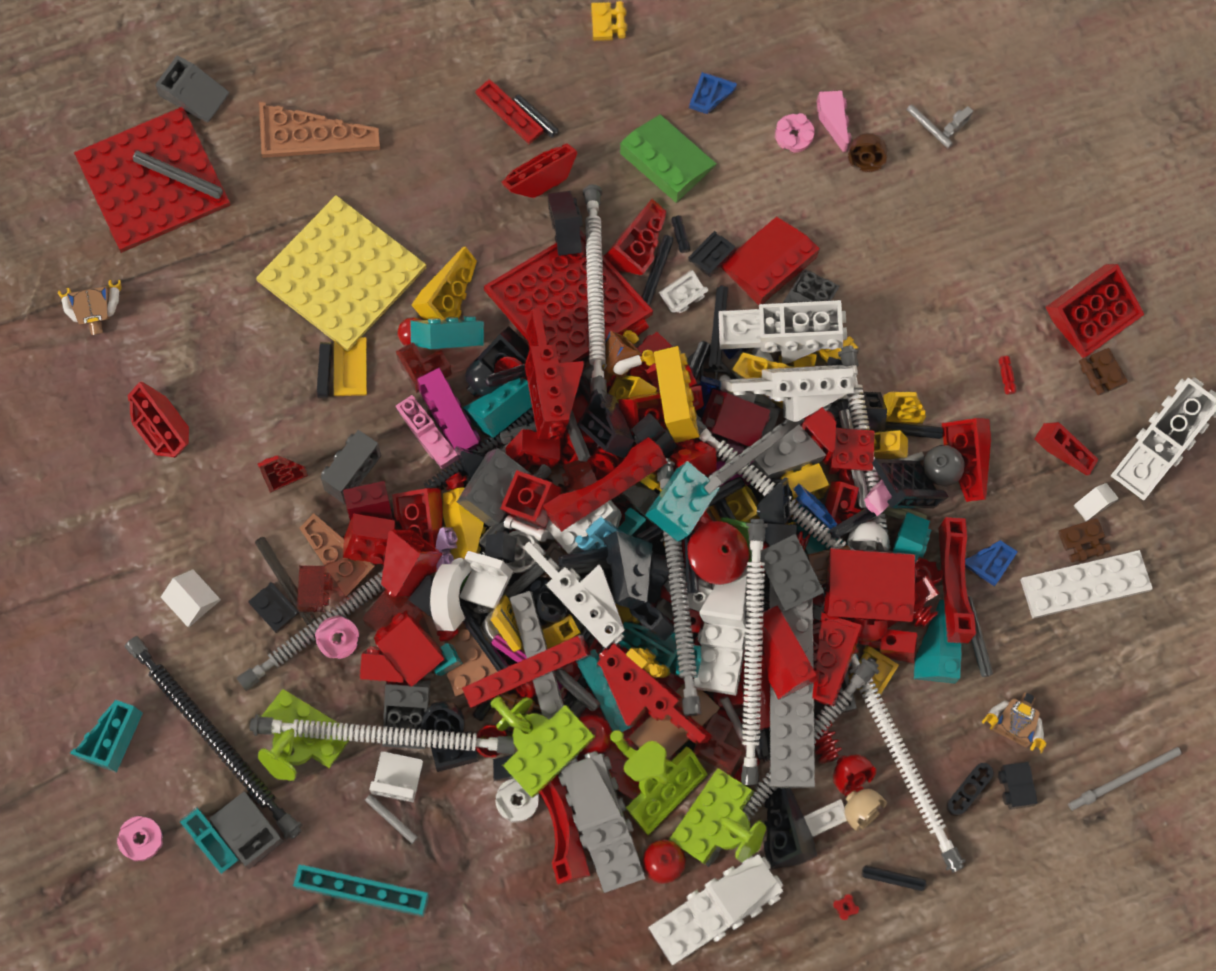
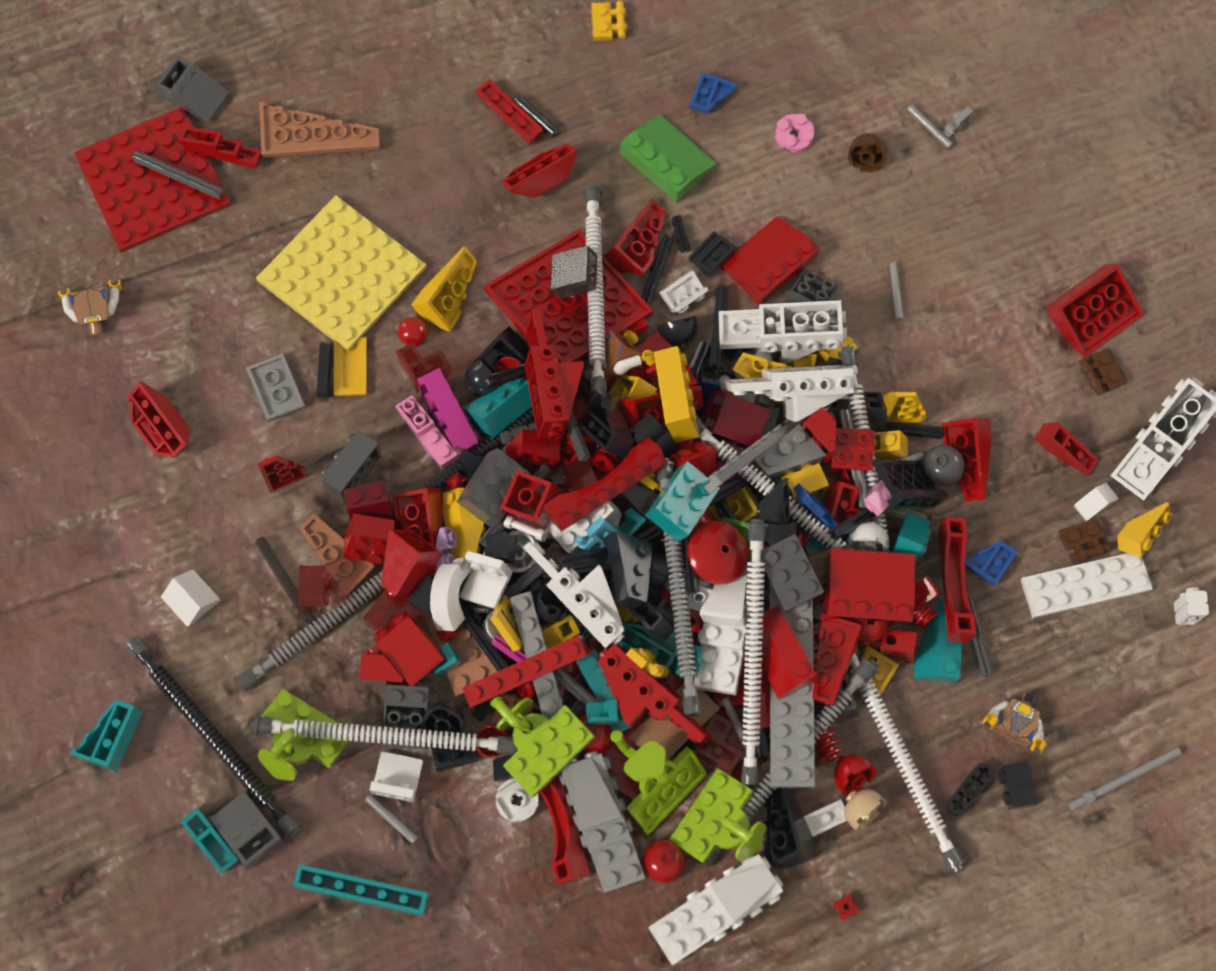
(151, 844): bright pink plate -> none
(214, 145): none -> red slope
(273, 607): black plate -> none
(275, 387): none -> light grey tile
(338, 625): bright pink plate -> none
(447, 333): teal wedge -> none
(565, 221): black wedge -> none
(574, 272): none -> clear smoke brick
(601, 712): none -> teal panel
(680, 331): none -> black cylinder
(831, 113): bright pink slope -> none
(893, 878): black axle -> none
(896, 291): none -> light grey bar
(925, 568): red hair -> none
(1007, 375): red axle -> none
(1140, 532): none -> yellow slope
(1191, 607): none -> white brick

